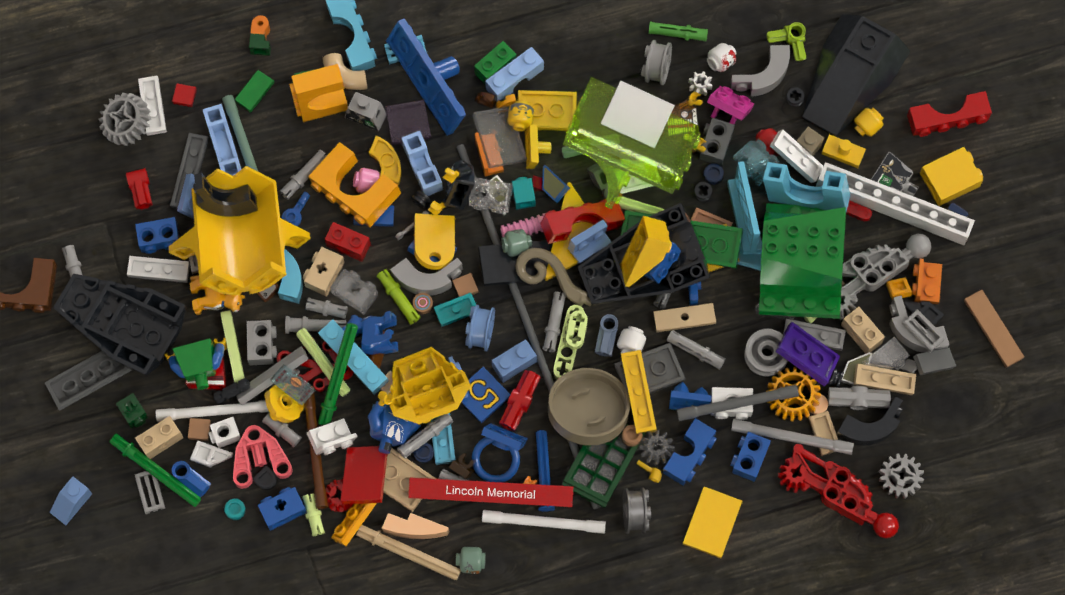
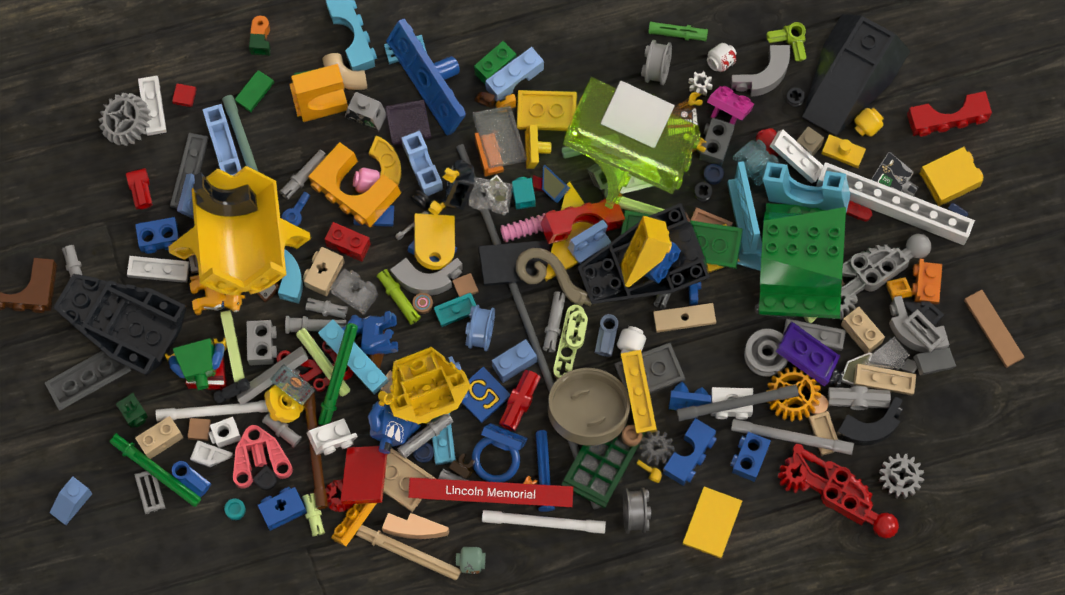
(515, 242): sand green head -> none
(520, 115): yellow head -> none
(695, 349): light grey pin -> none

